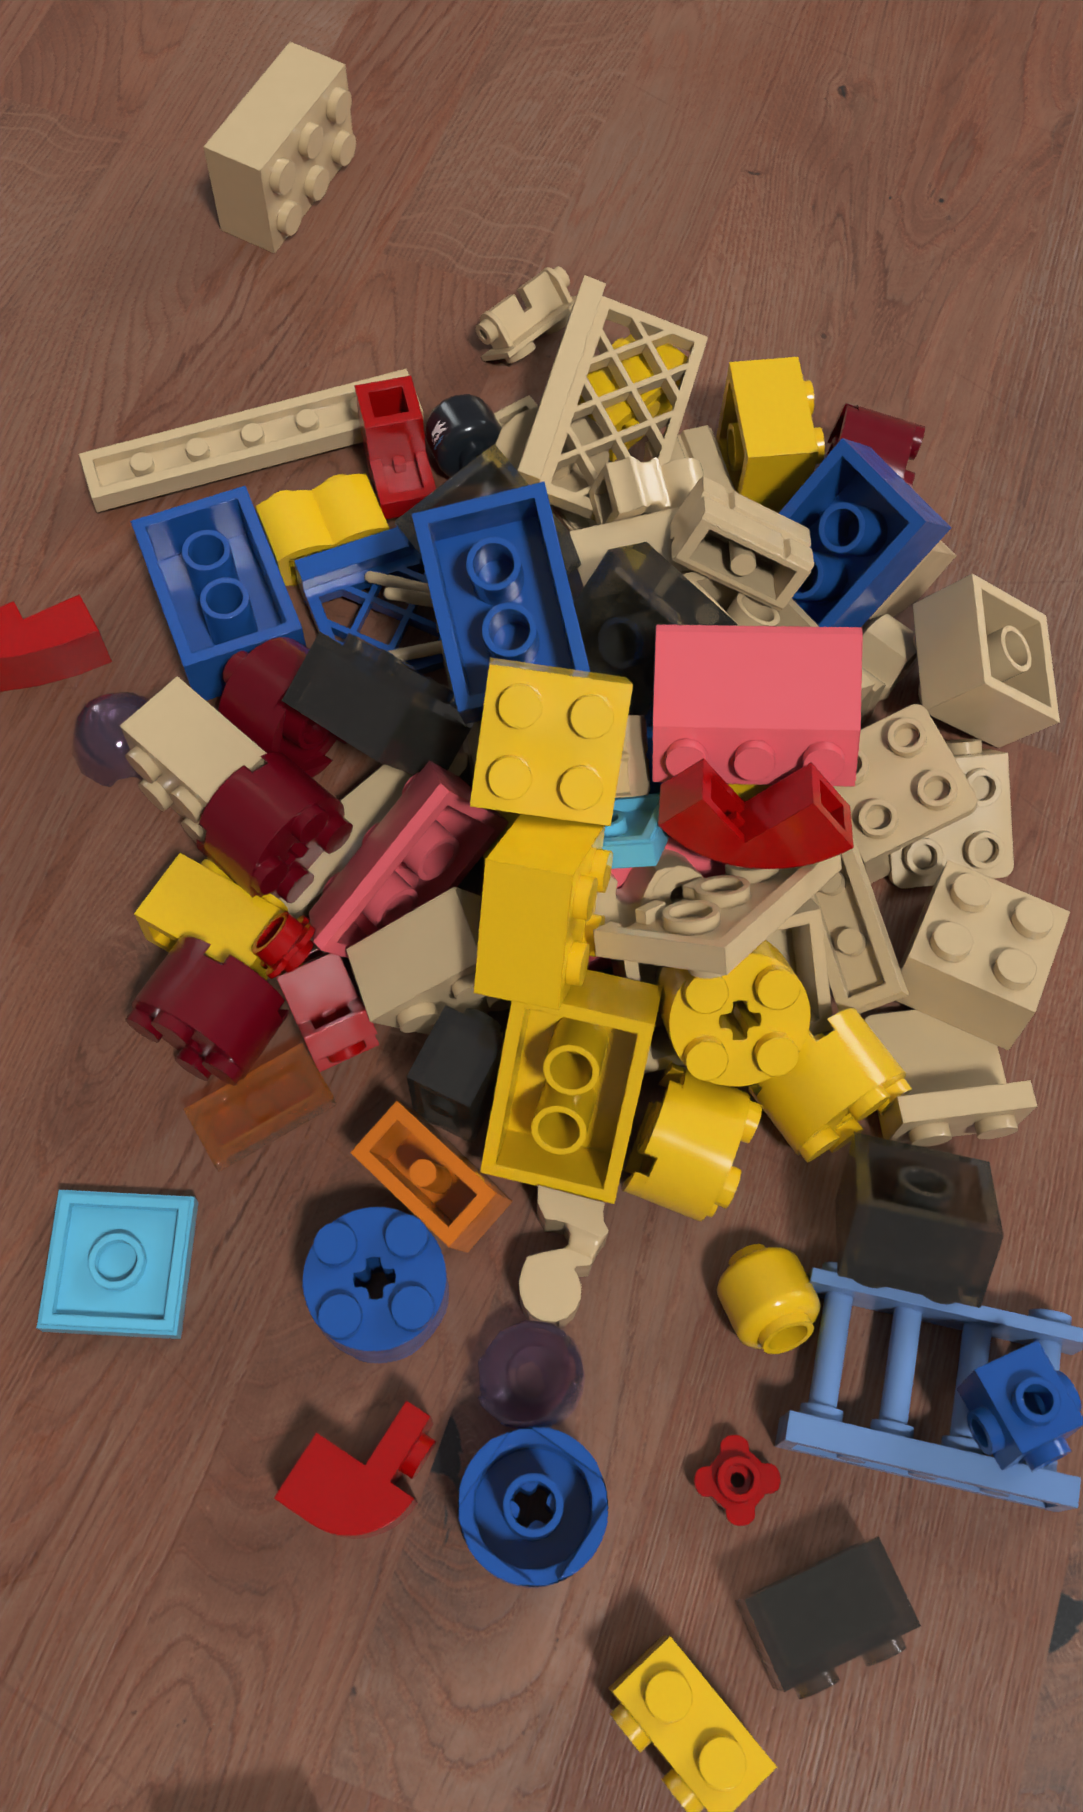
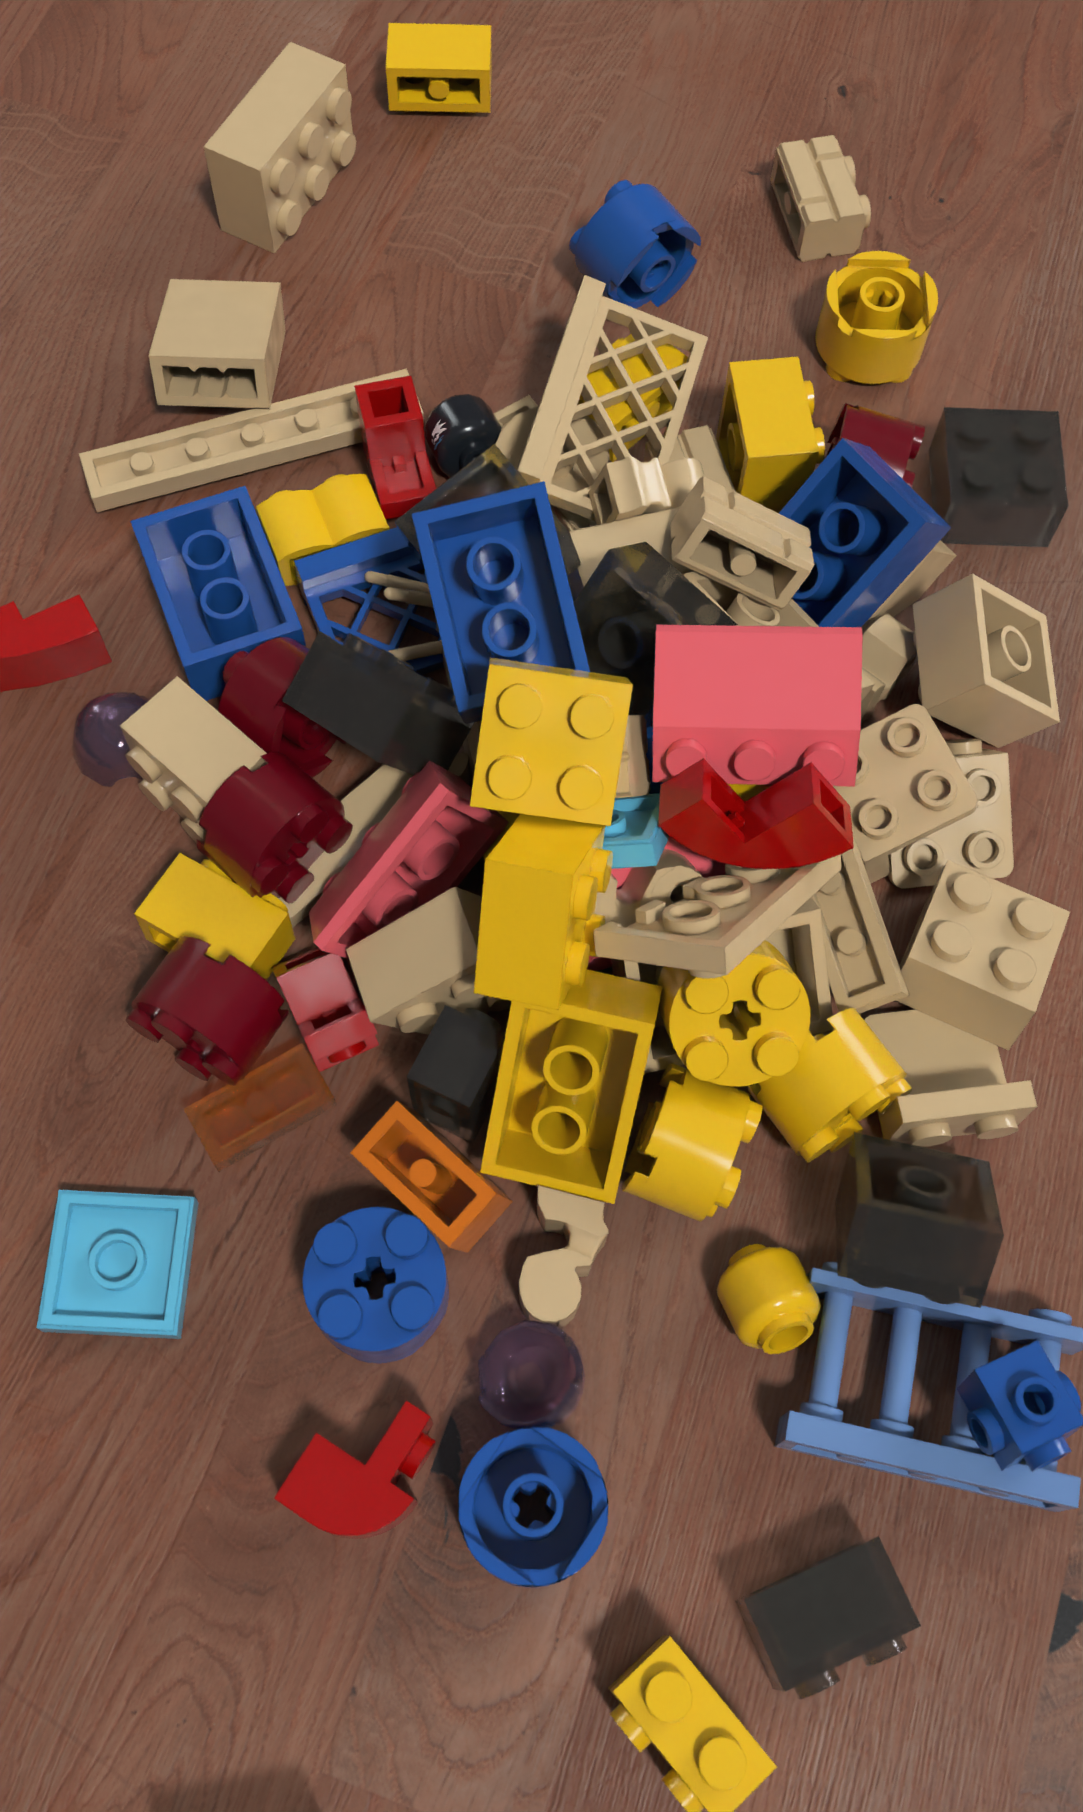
(218, 344): none -> tan brick
(284, 944): red plate -> none
(439, 67): none -> yellow brick
(513, 329): tan hinge -> none
(636, 246): none -> blue brick
(741, 1501): red plate -> none
(819, 198): none -> tan brick
(875, 319): none -> yellow brick
(998, 476): none -> clear smoke brick

